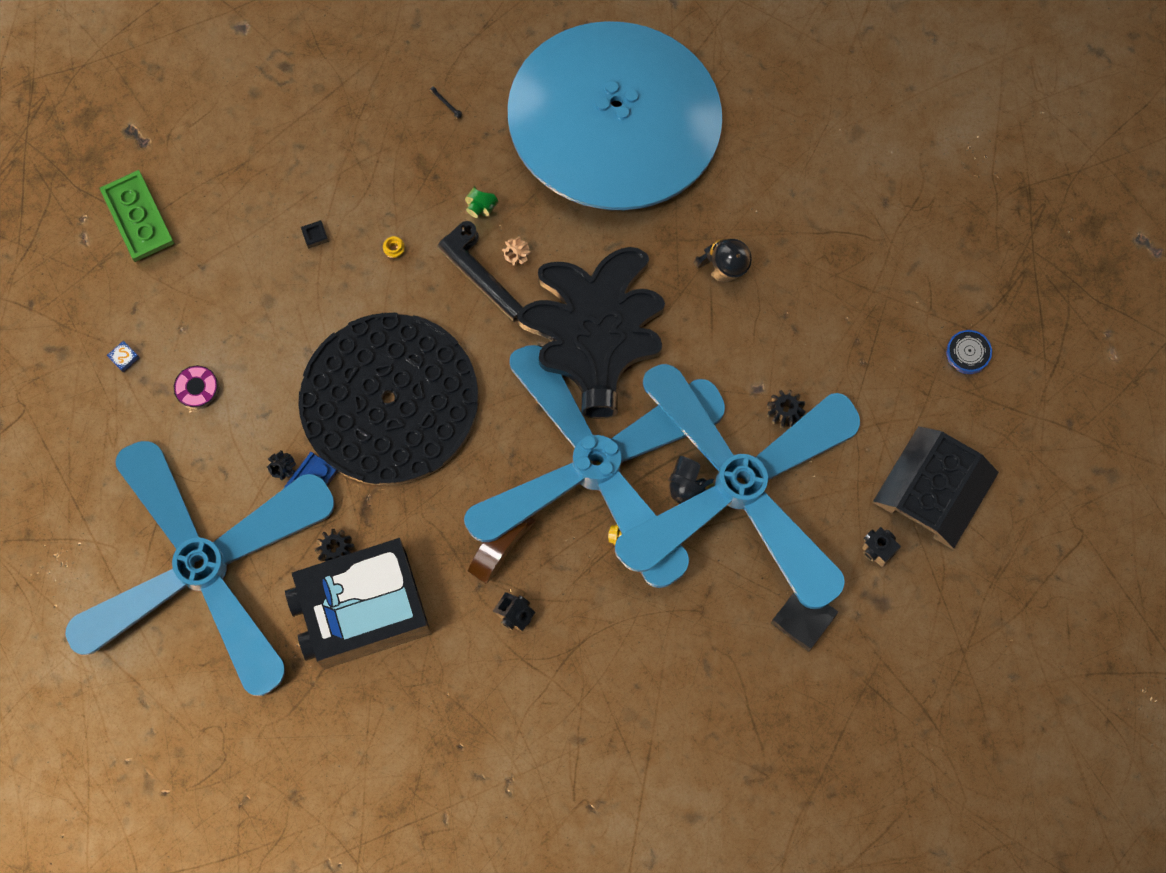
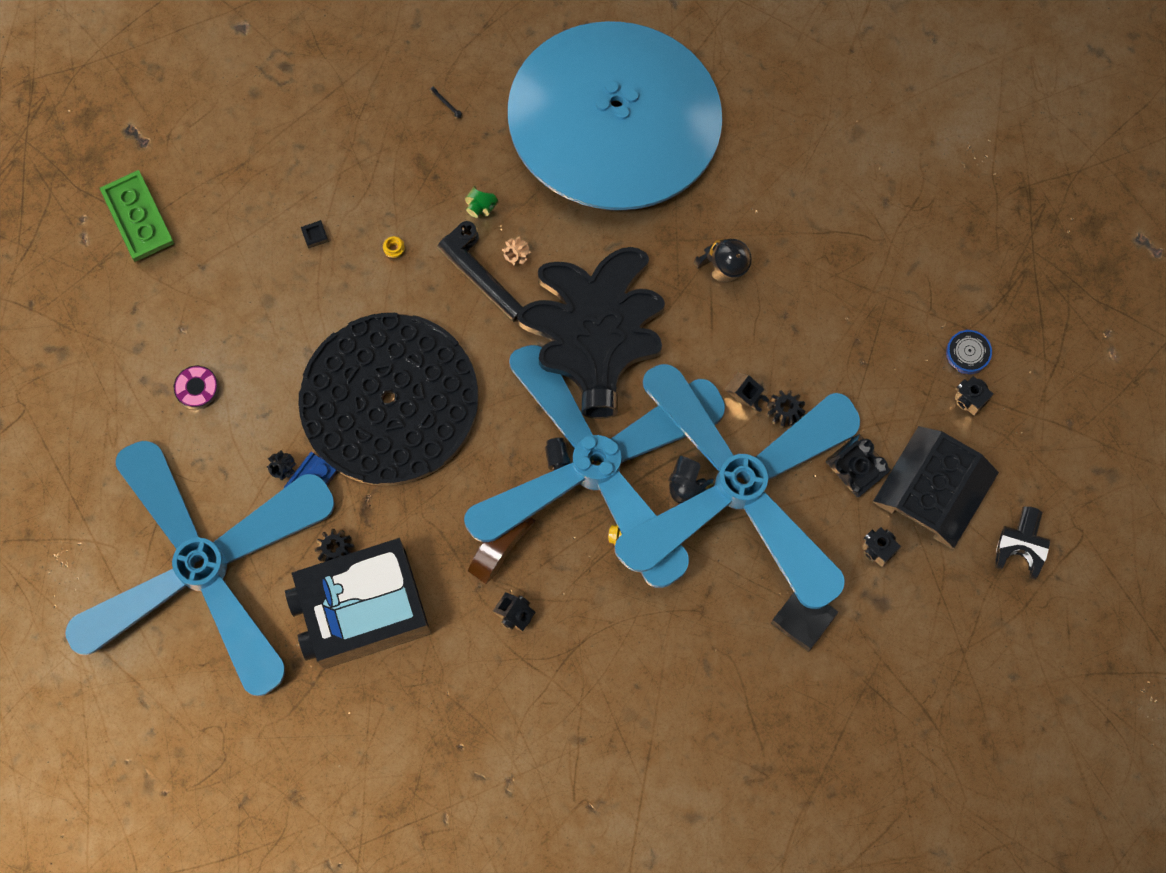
(123, 356): tile -> none
(557, 453): none -> black brick
(746, 391): none -> black brick
(858, 465): none -> black slope
(973, 395): none -> black brick
(1024, 542): none -> black connector

